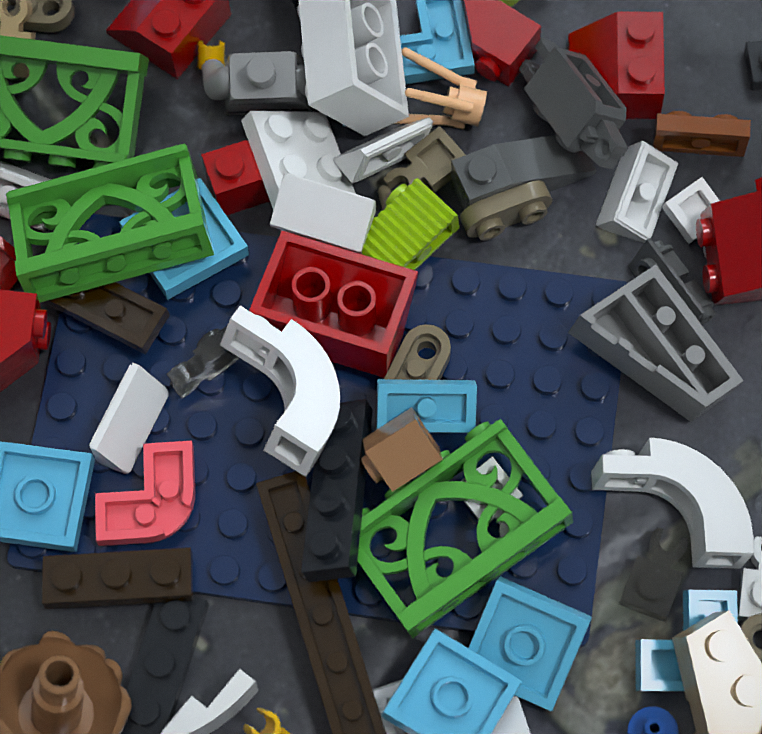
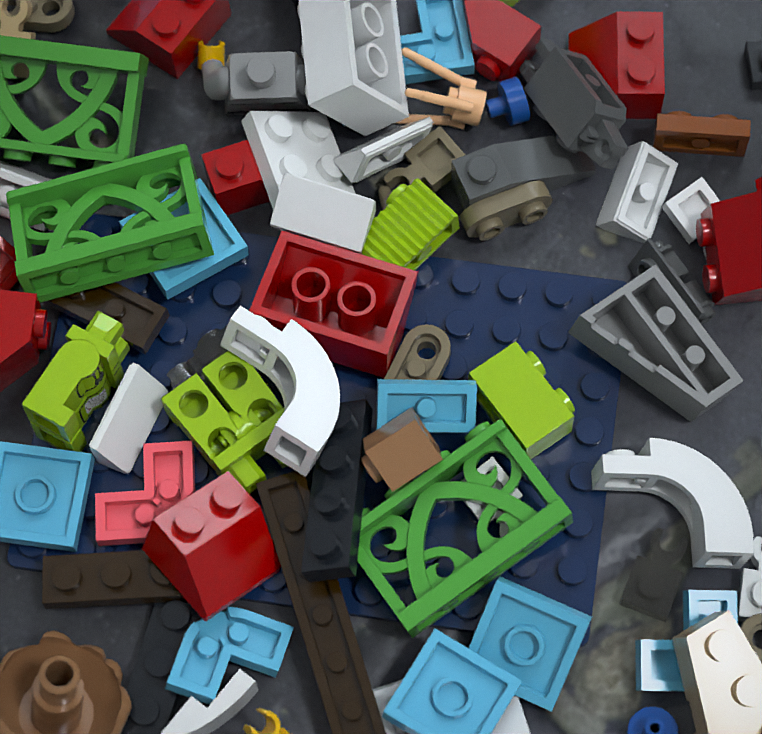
(77, 382): none -> lime hips
(213, 546): none -> red slope
(226, 637): none -> medium azure plate
(233, 438): none -> lime hips
(511, 102): none -> blue tile
(515, 391): none -> lime brick

